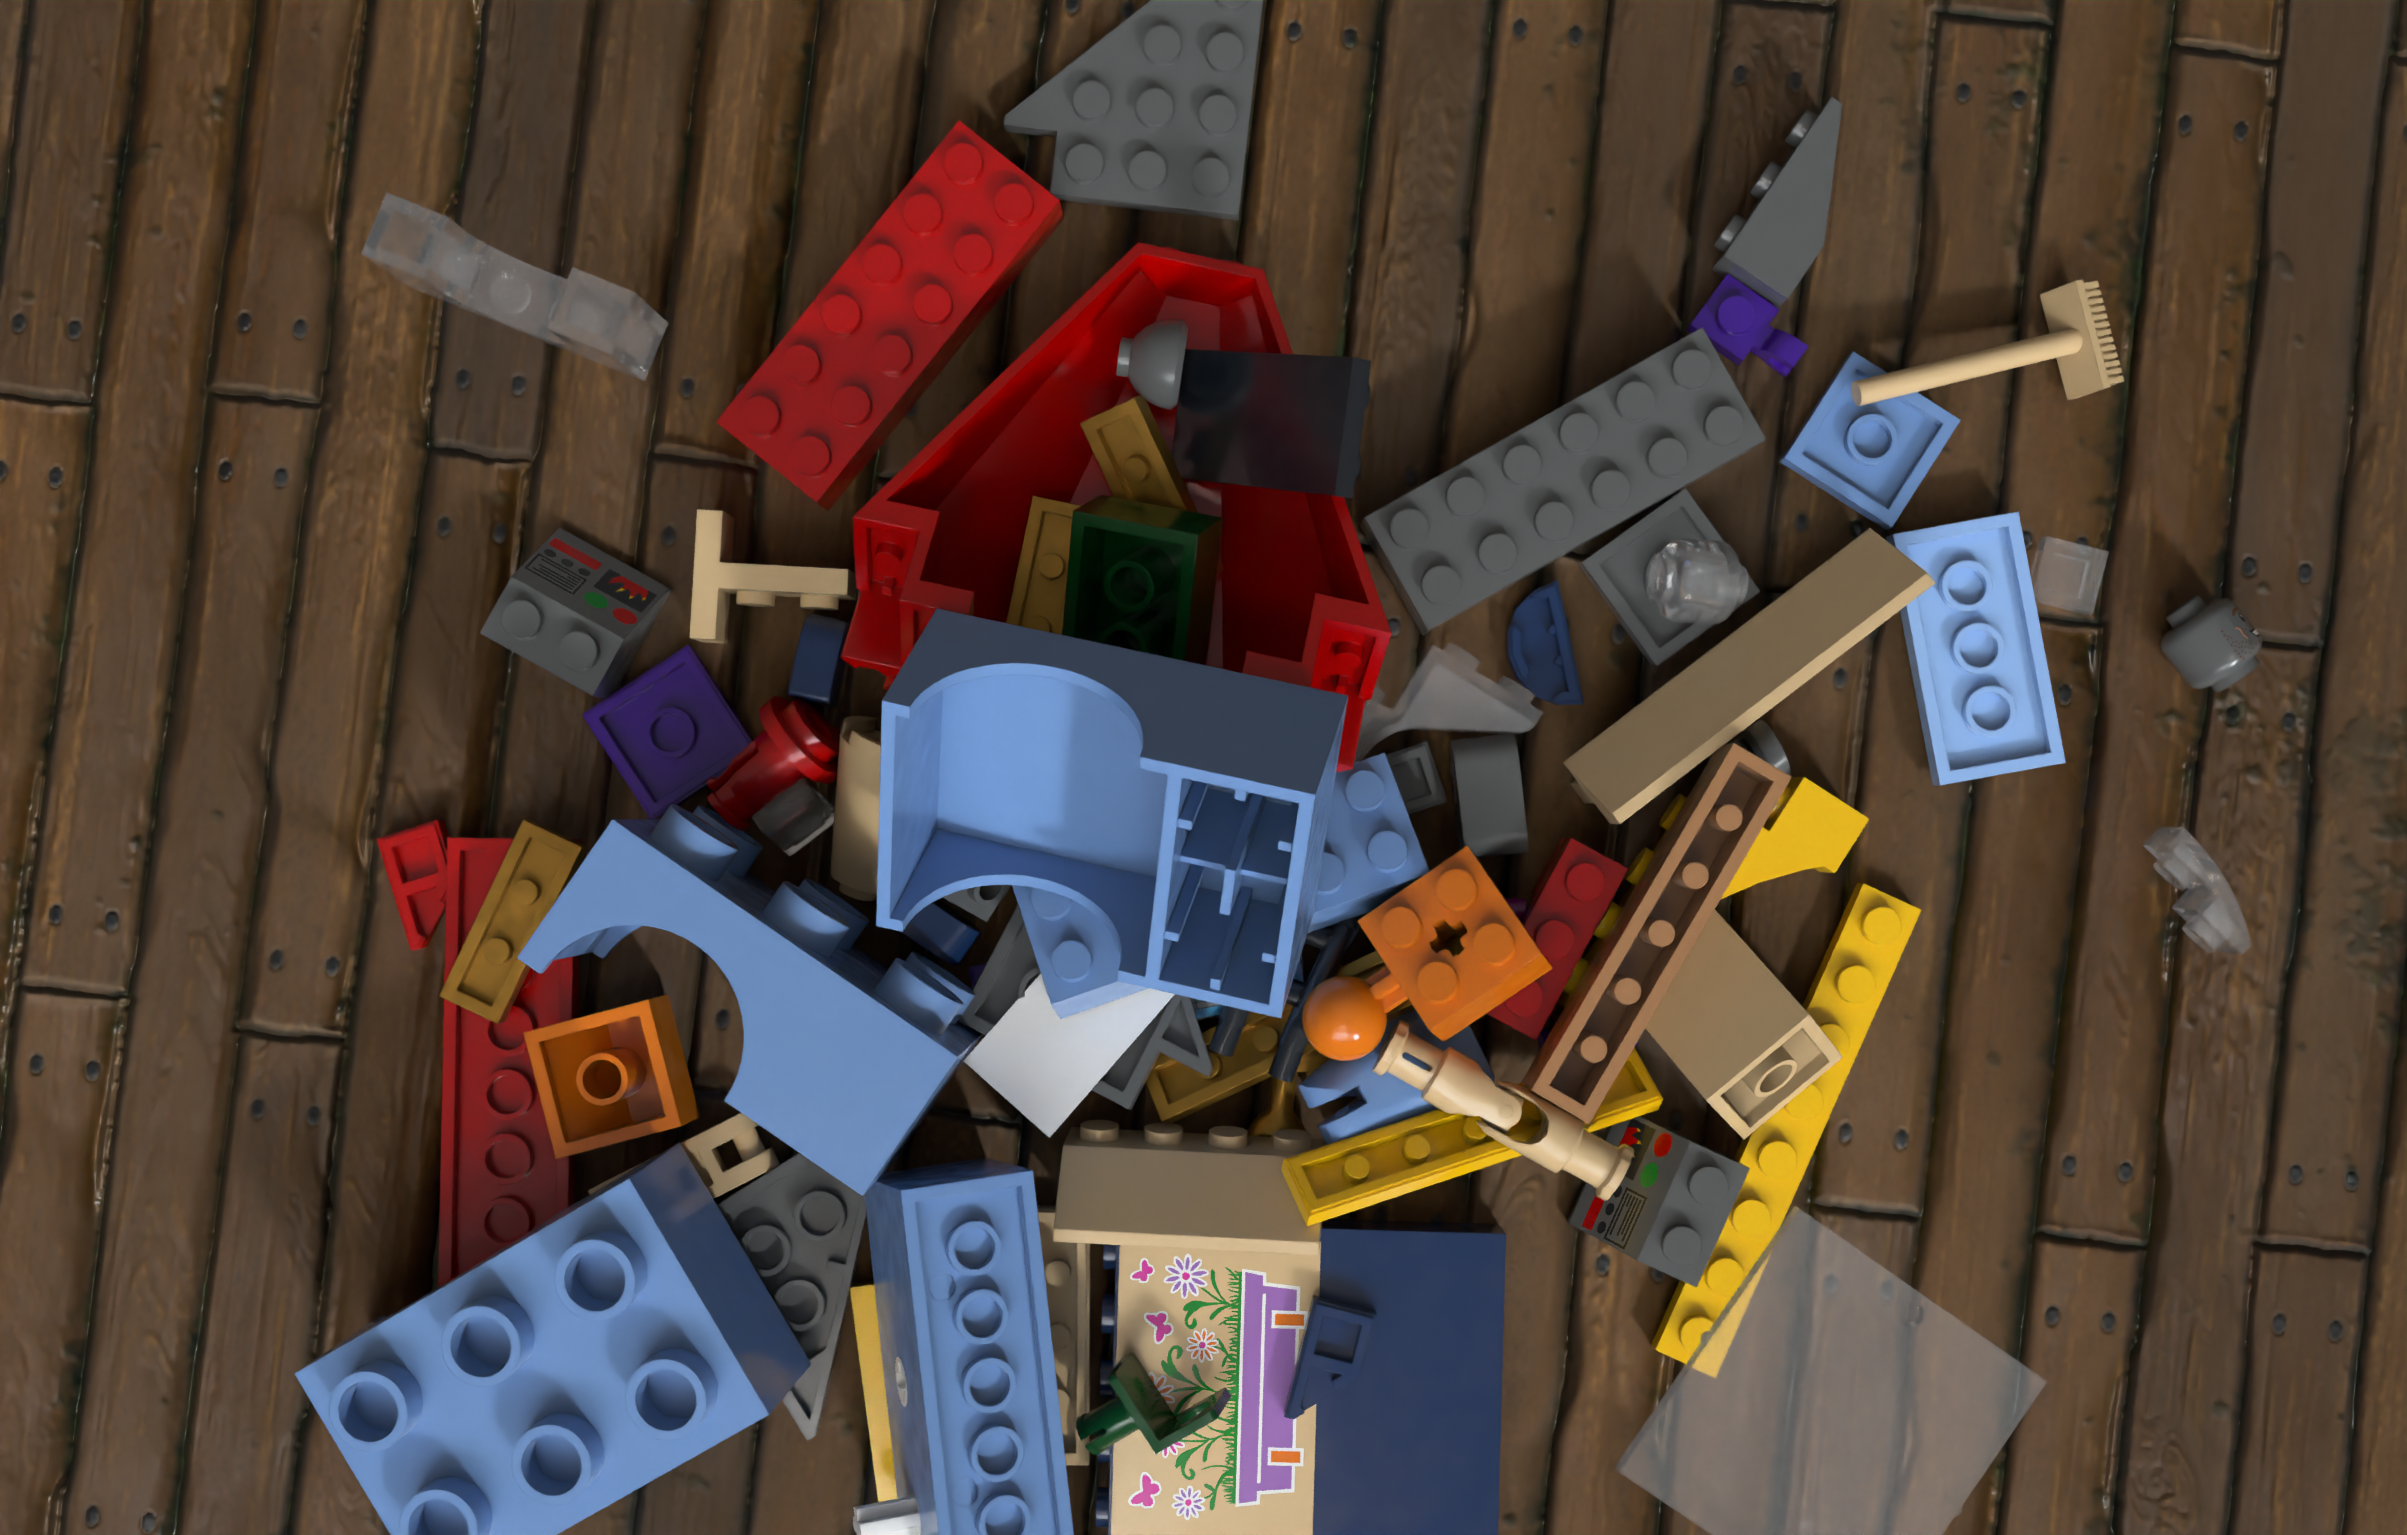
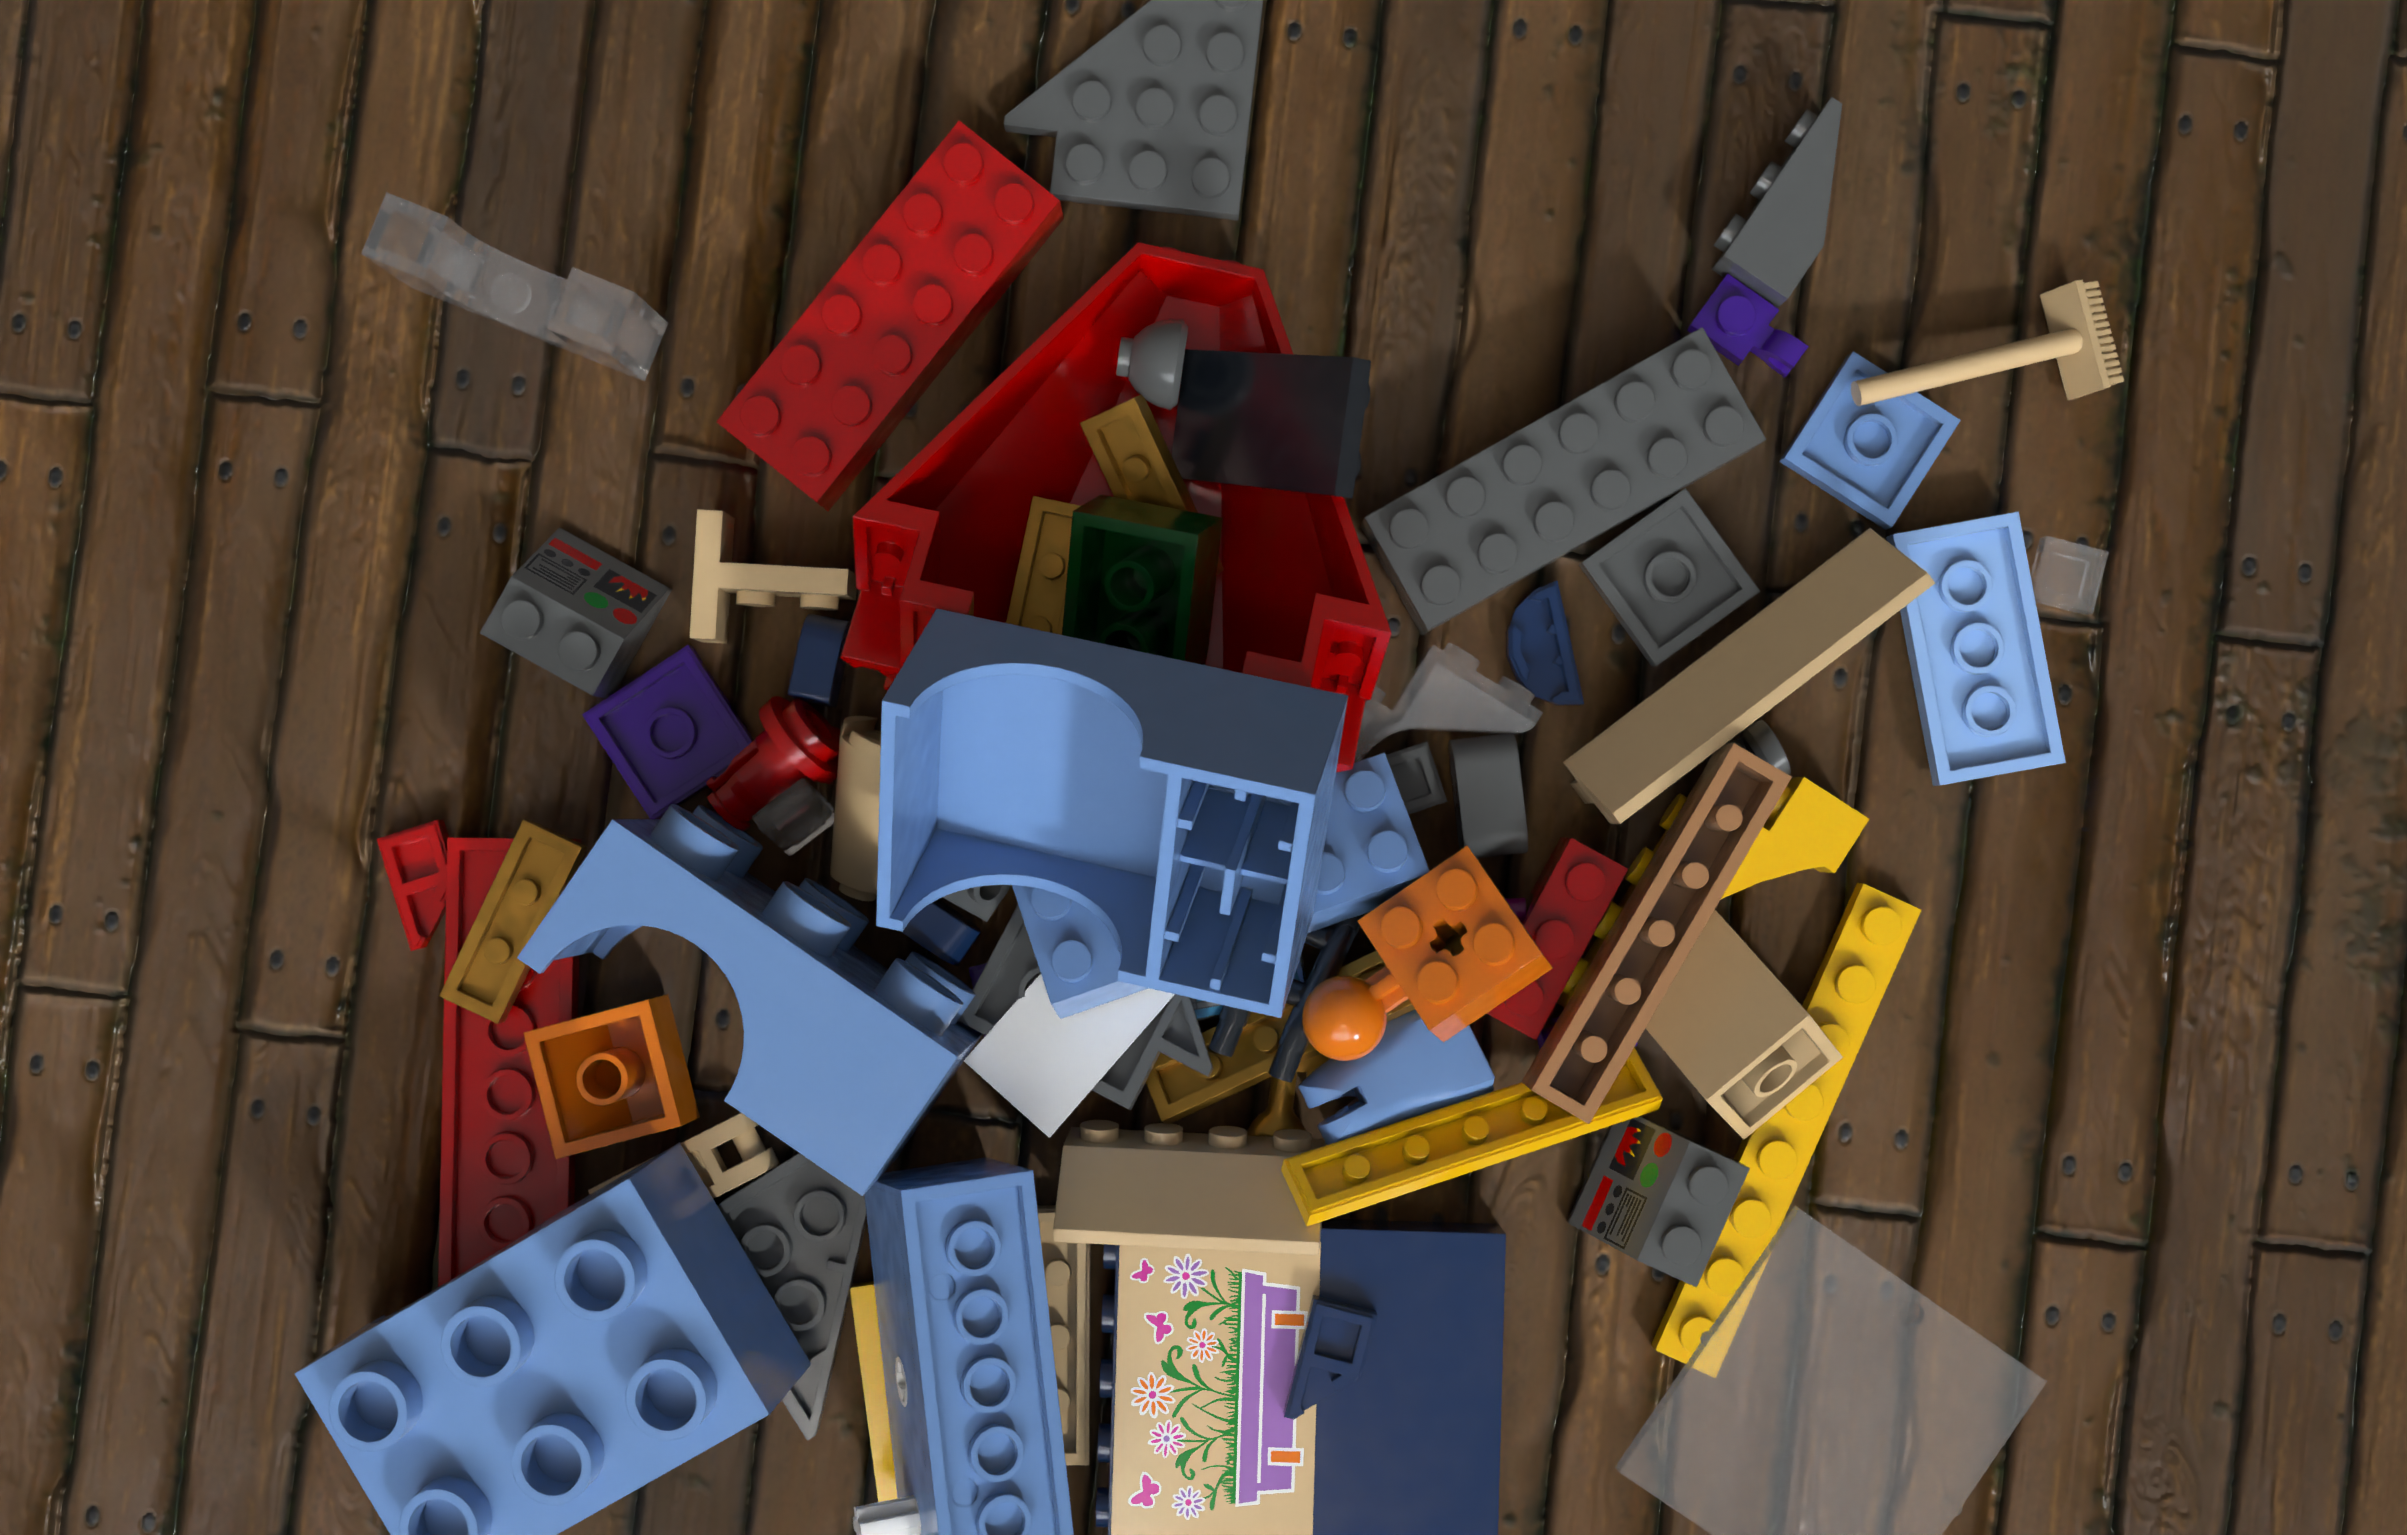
(1144, 1408): dark green bracket -> none
(1461, 1087): tan piece -> none
(1696, 581): clear head -> none
(2209, 903): clear slope -> none
(2211, 643): dark grey head -> none

